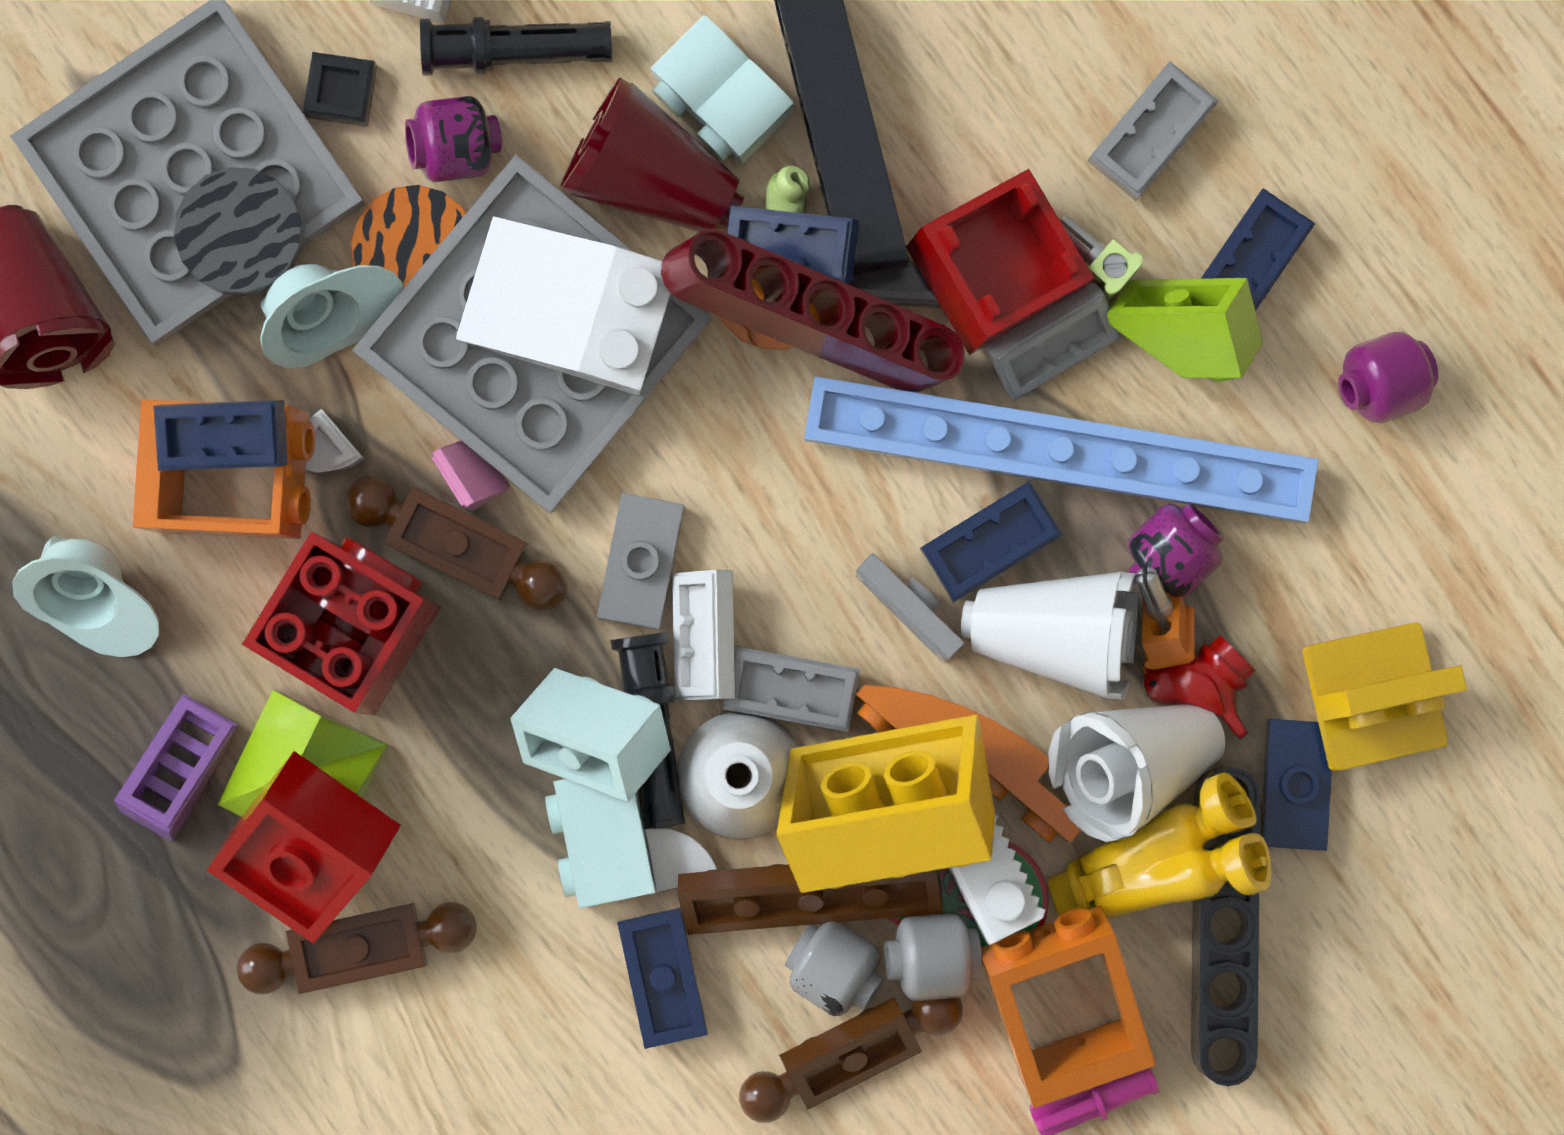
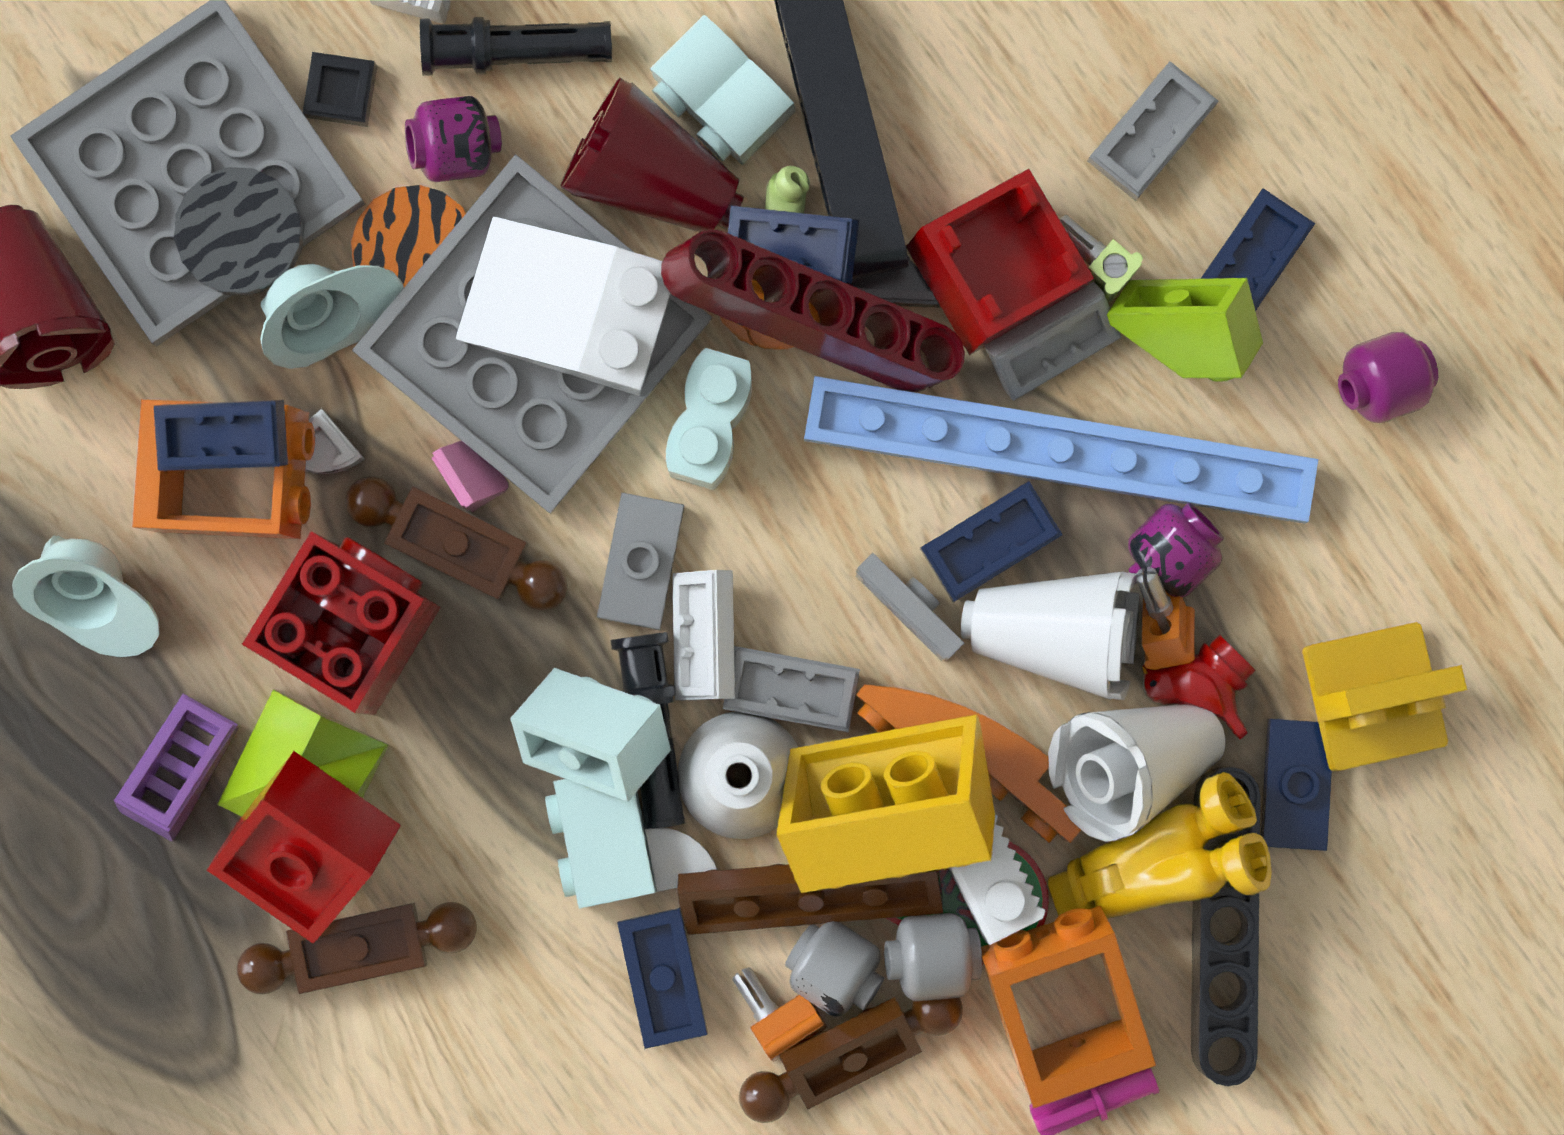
(702, 436): none -> light aqua brick
(779, 1027): none -> orange piece

